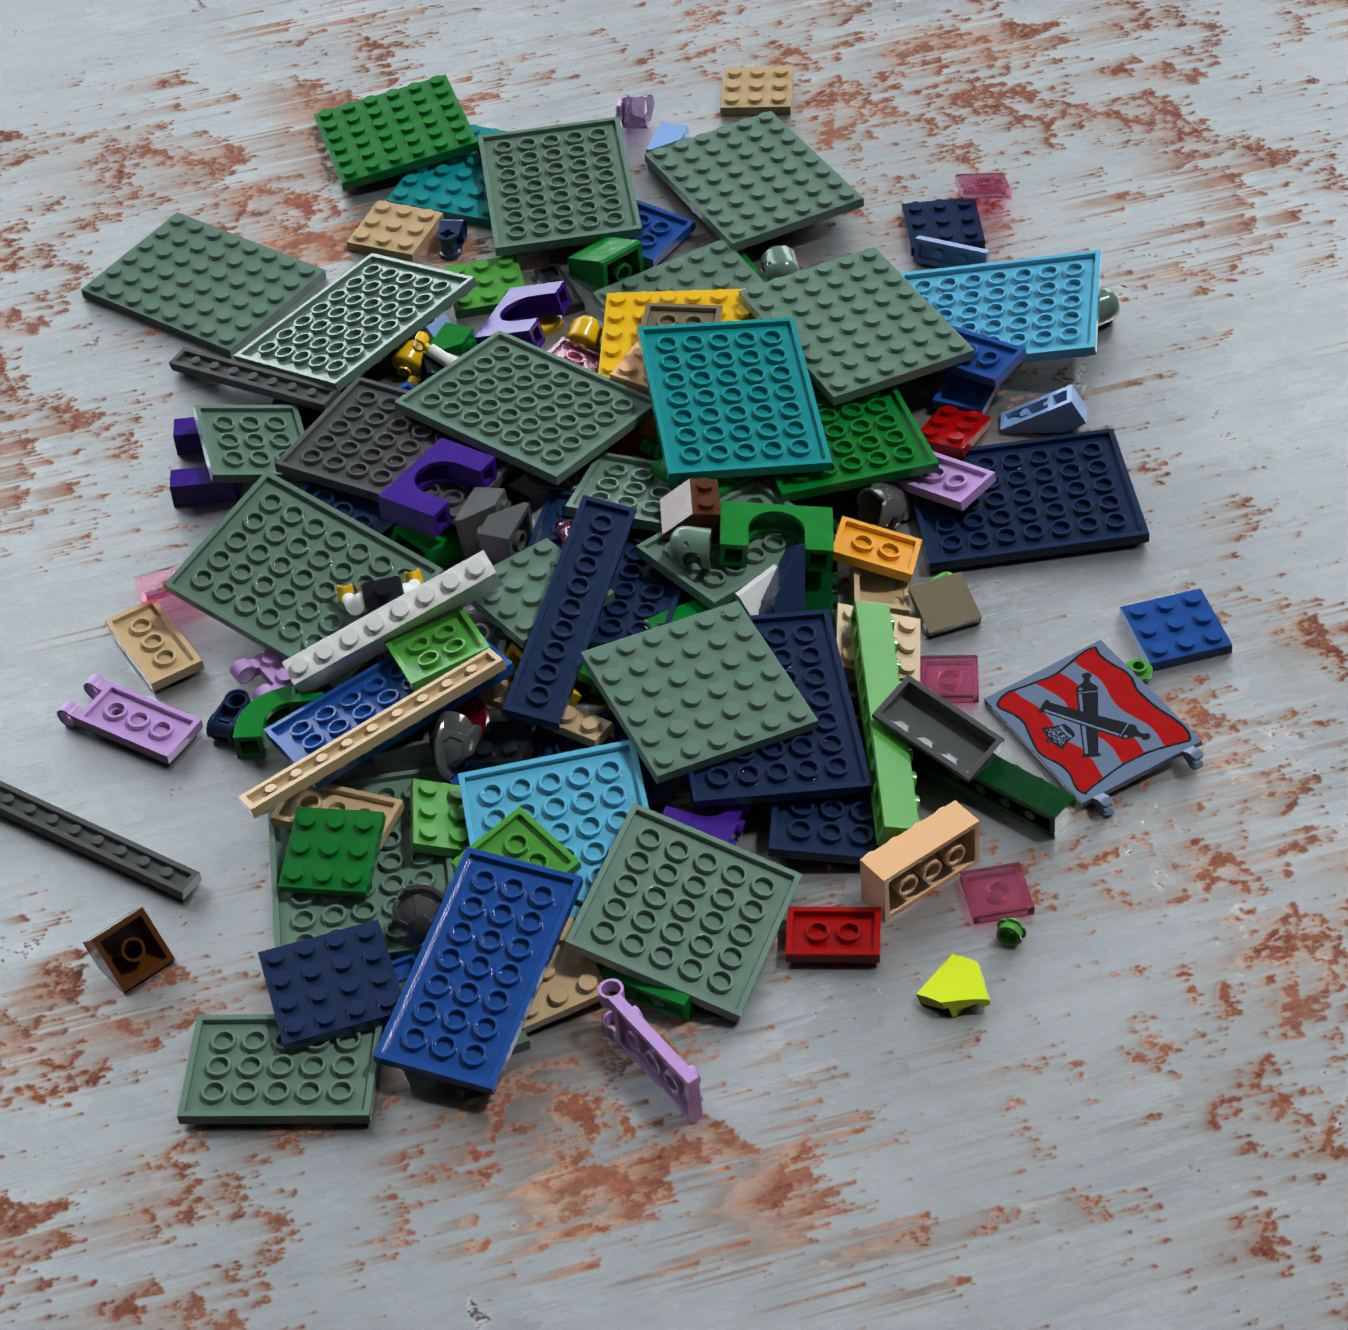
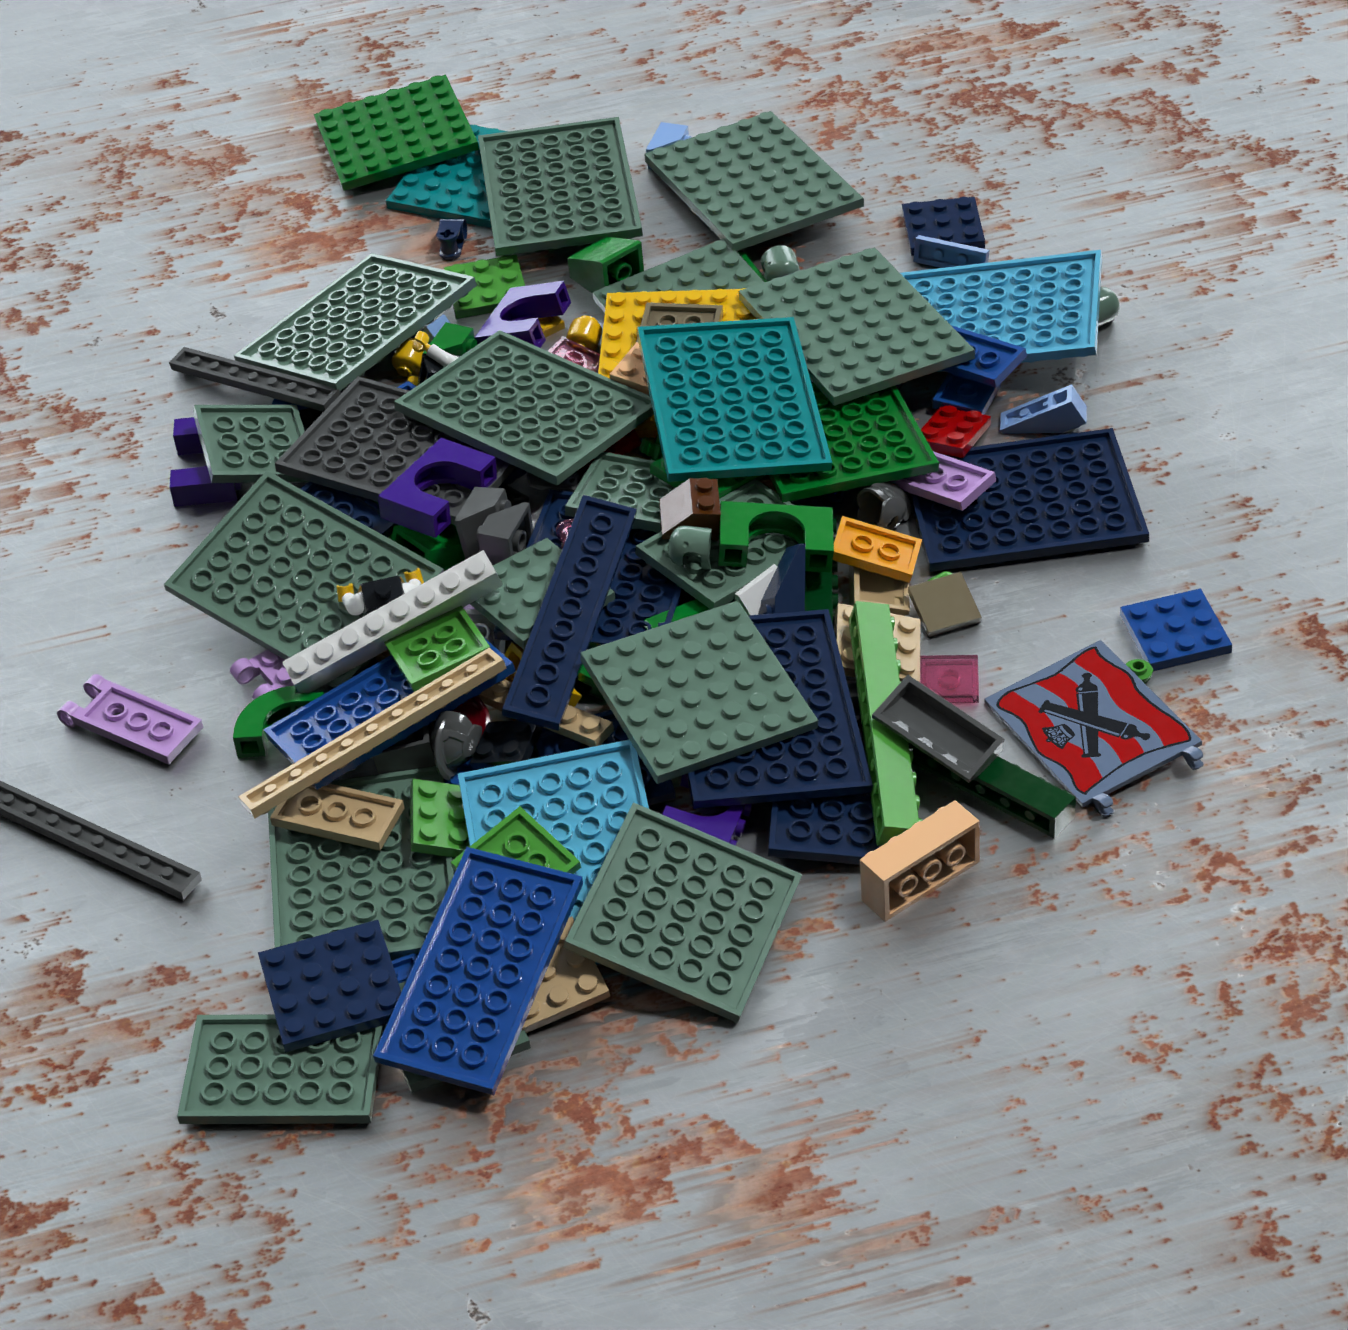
(129, 950): reddish brown slope -> none
(151, 584): clear pink tile -> none
(154, 644): tan plate -> none
(204, 284): sand green plate -> none
(224, 718): dark blue piece -> none
(332, 852): green plate -> none
(395, 231): tan plate -> none
(416, 911): dark grey helmet -> none
(554, 273): black tile -> none
(632, 111): clear purple helmet -> none
(650, 1051): lavender hinge -> none
(653, 996): green panel -> none
(661, 232): blue plate -> none
(757, 90): tan plate -> none
(833, 934): red plate -> none
(955, 986): neon yellow slope -> none
(983, 185): clear pink tile -> none
(996, 893): clear pink tile -> none
(1010, 931): bright green plate -> none

